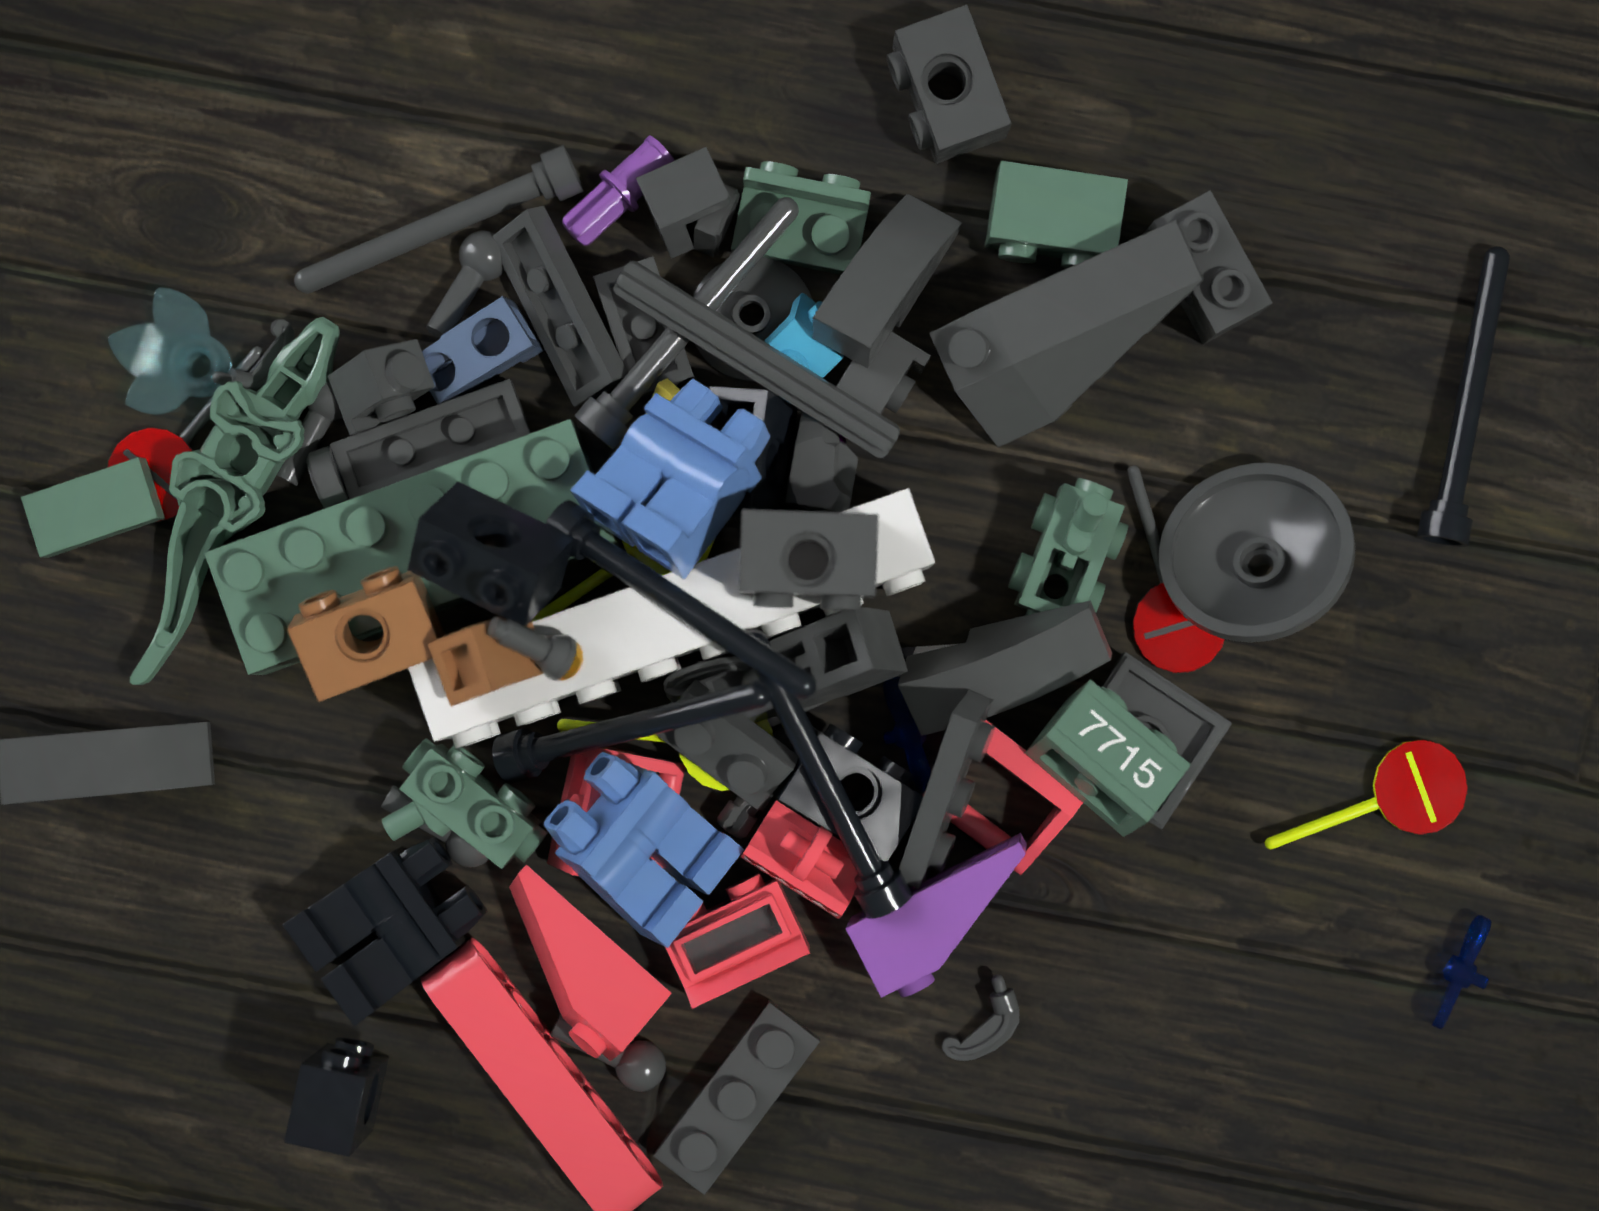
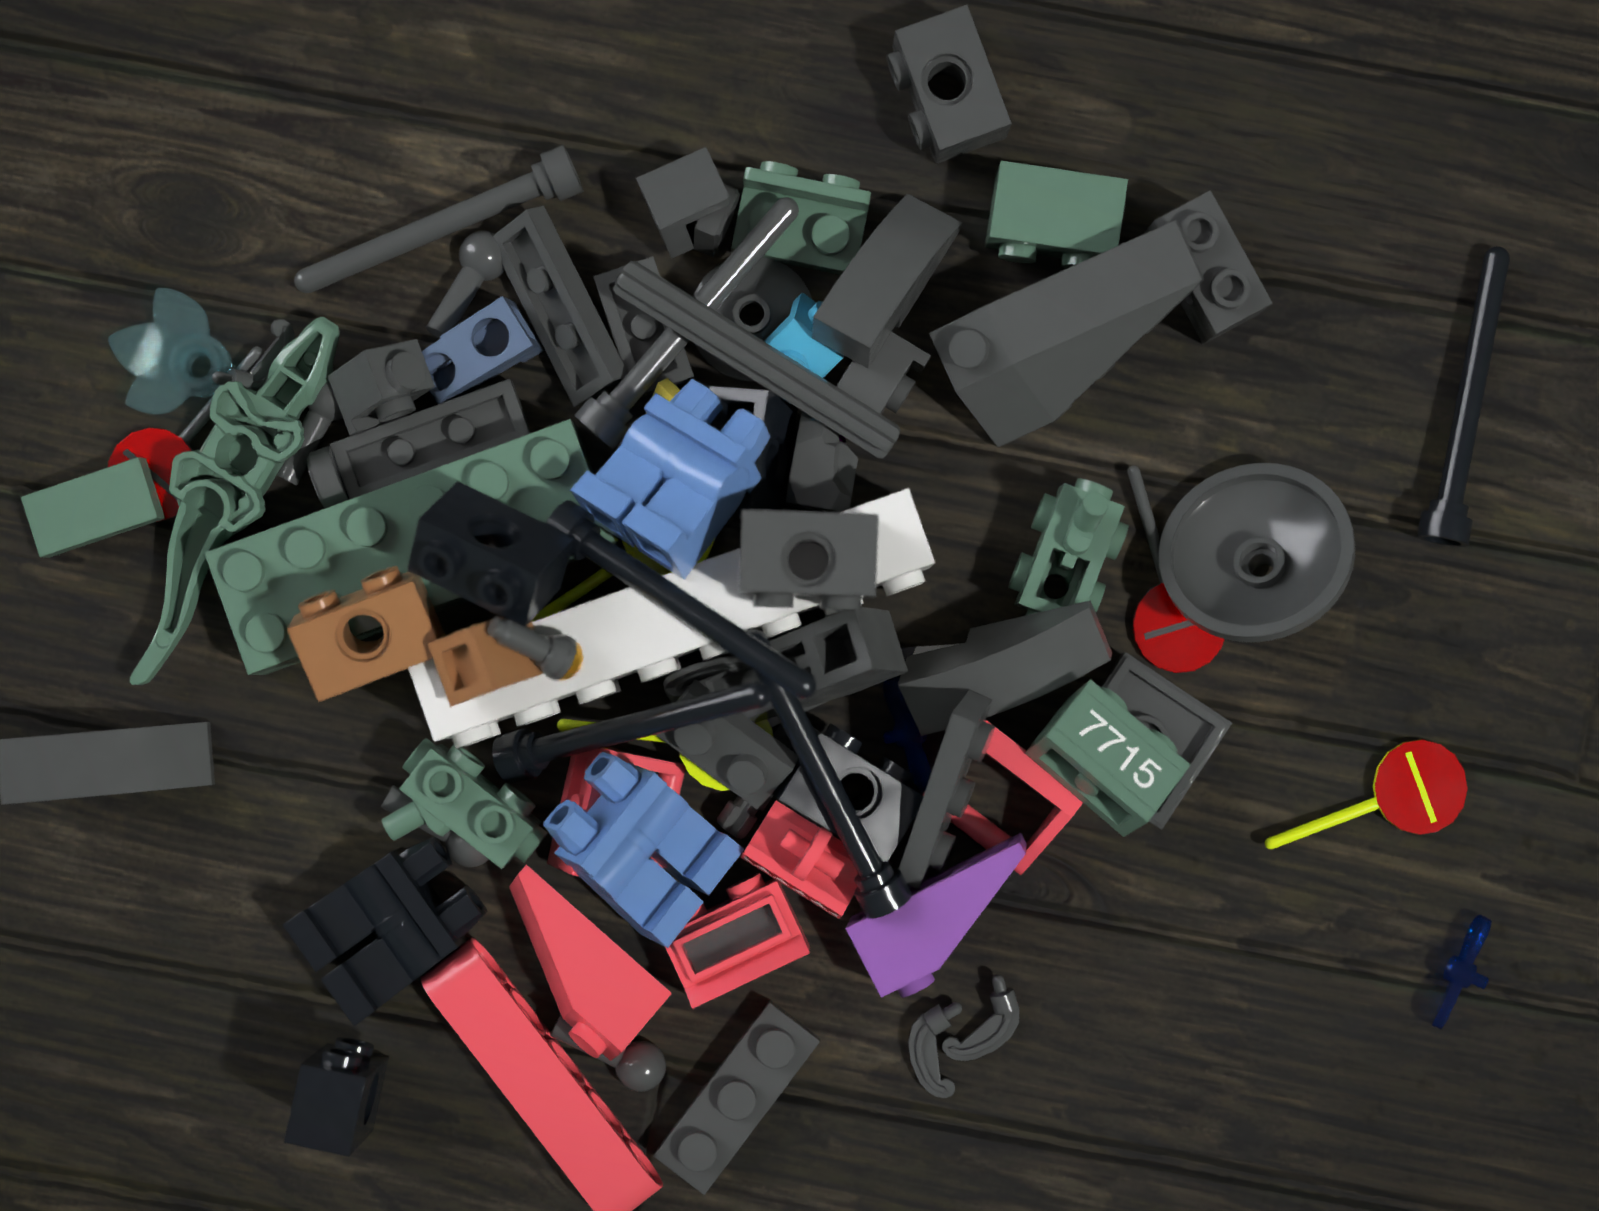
(614, 193): medium lavender axle -> none
(924, 1048): none -> dark grey piece

